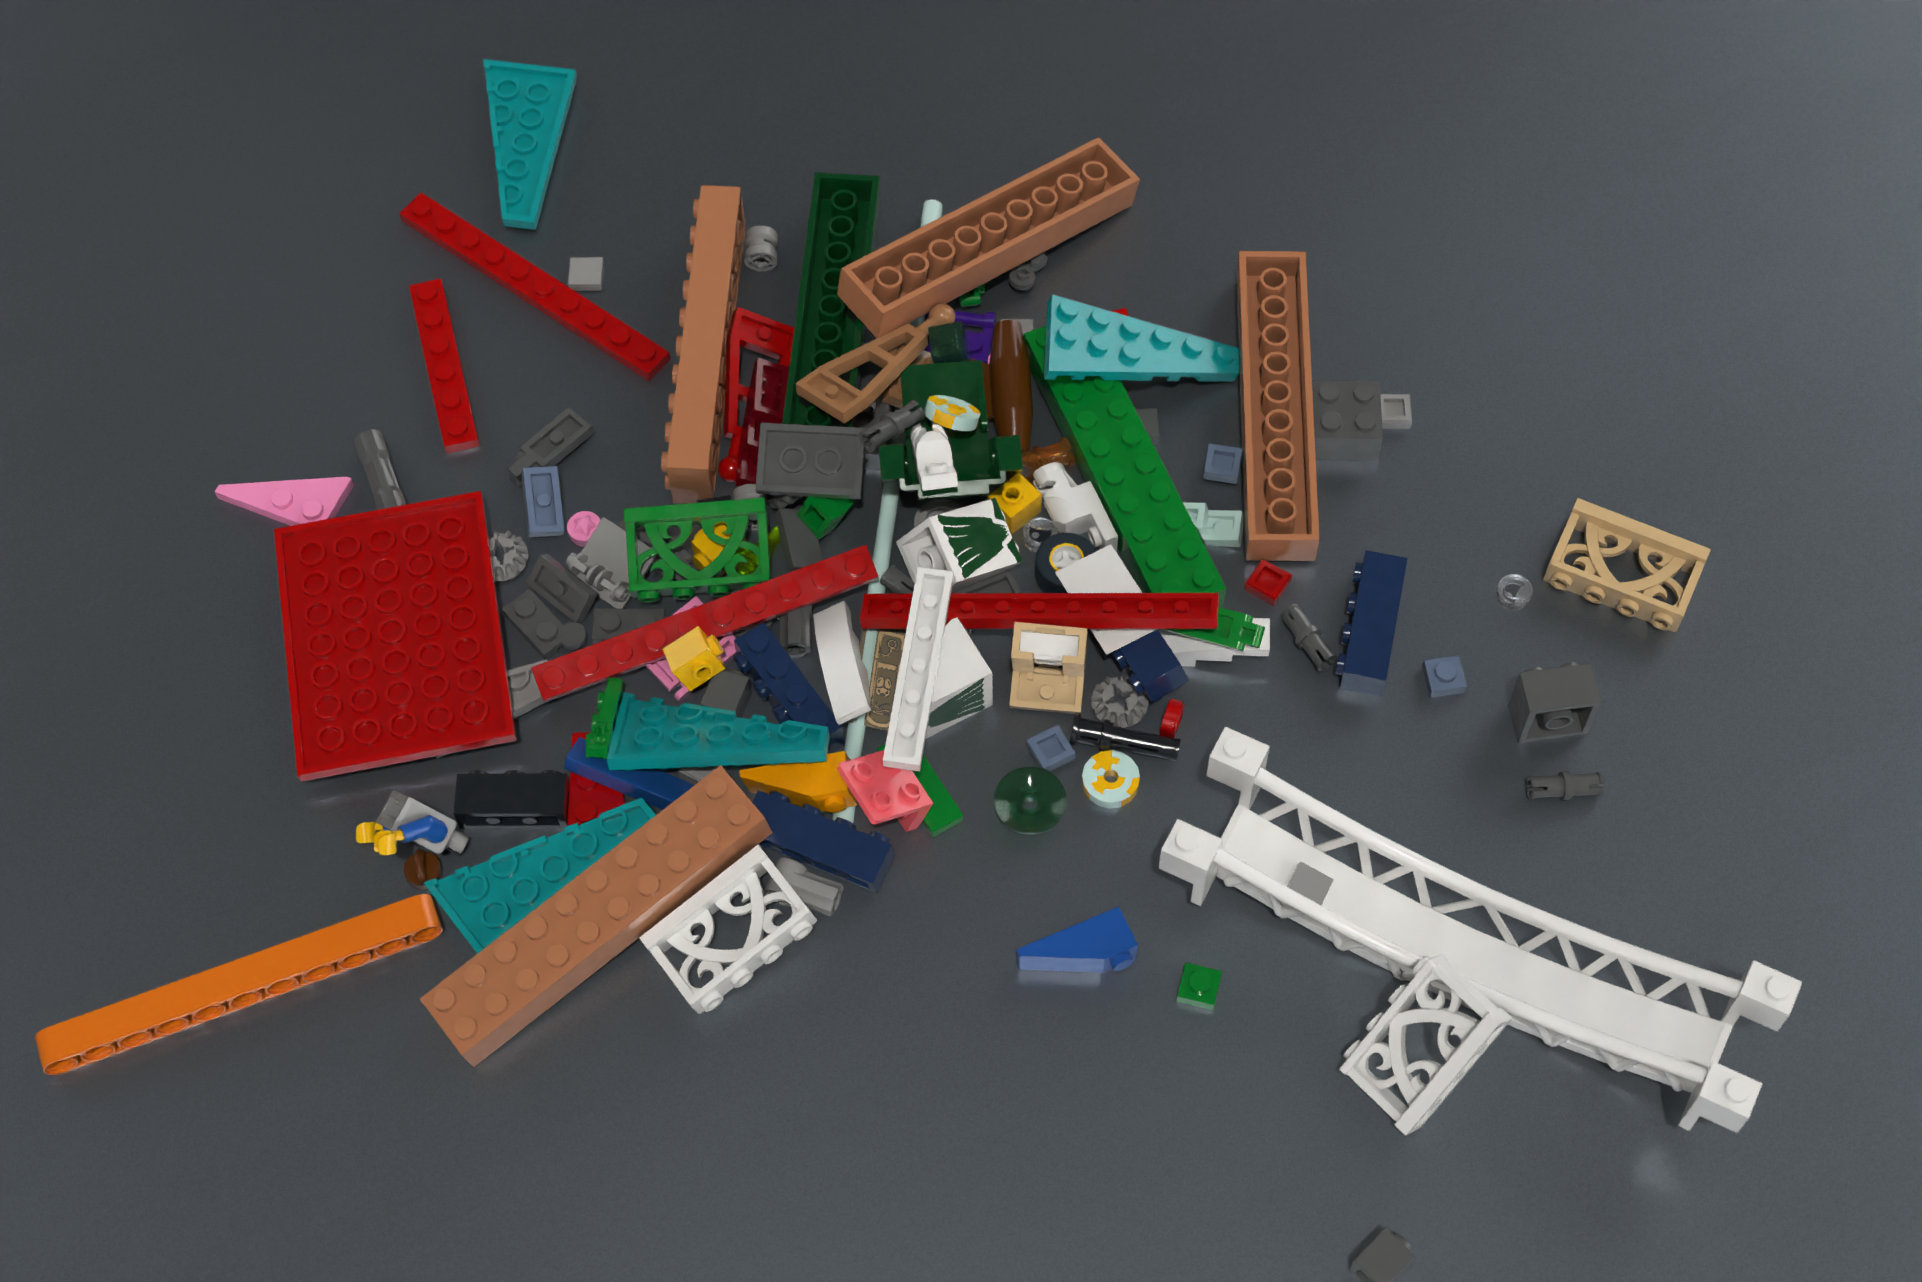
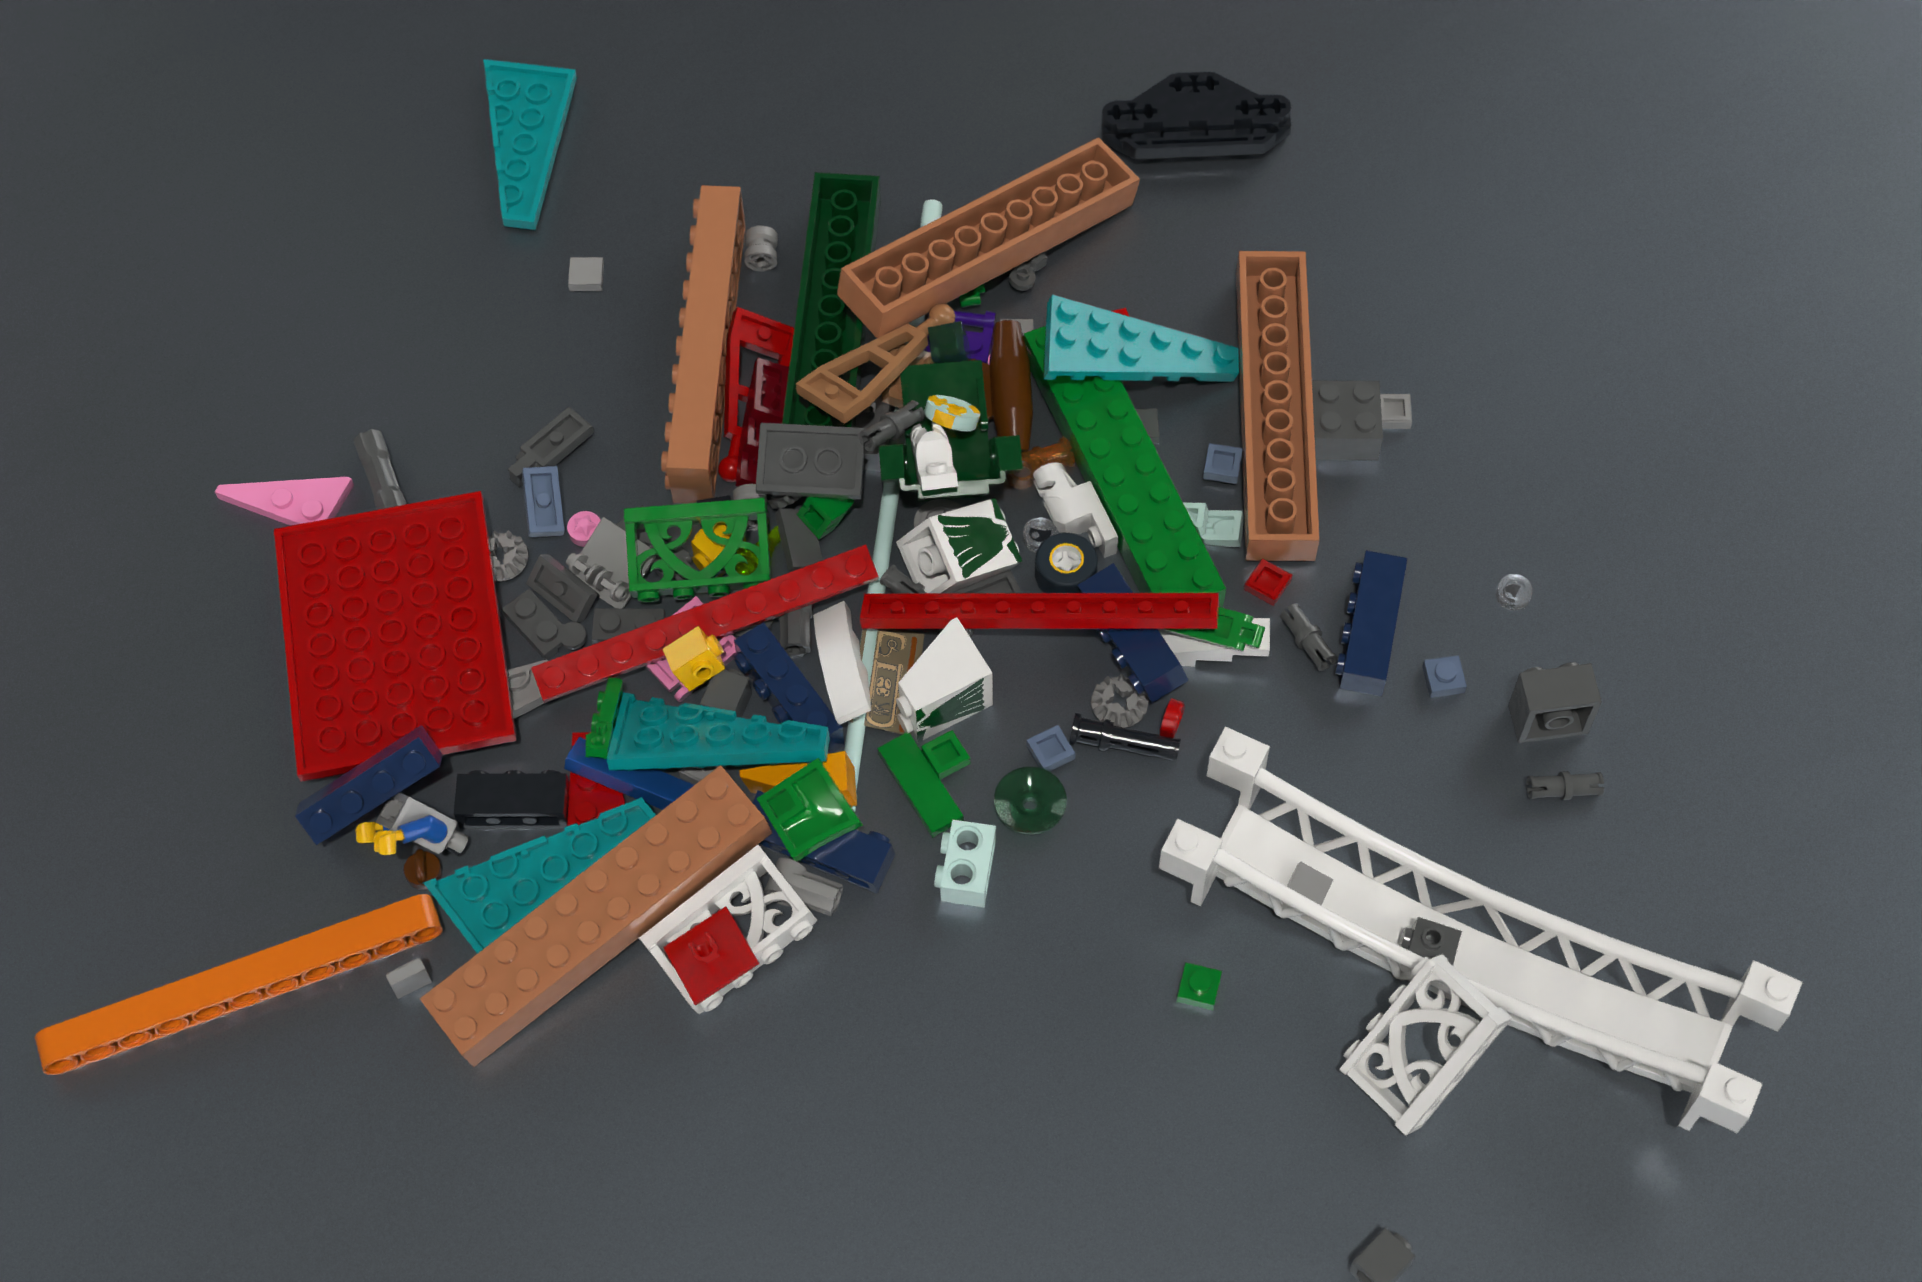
(368, 785): none -> dark blue brick
(408, 978): none -> light grey tile
(444, 366): red plate -> none
(535, 286): red plate -> none
(711, 955): none -> red piece
(808, 810): none -> green plate
(886, 791): coral bracket -> none
(918, 669): white plate -> none
(946, 754): none -> green plate
(971, 863): none -> light aqua brick
(1018, 501): yellow brick -> none
(1048, 667): tan brick -> none
(1089, 946): blue slope -> none
(1103, 573): white sticker -> none
(1110, 764): piece -> none
(1194, 118): none -> black connector
(1431, 939): none -> dark grey brick
(1635, 596): tan fence -> none

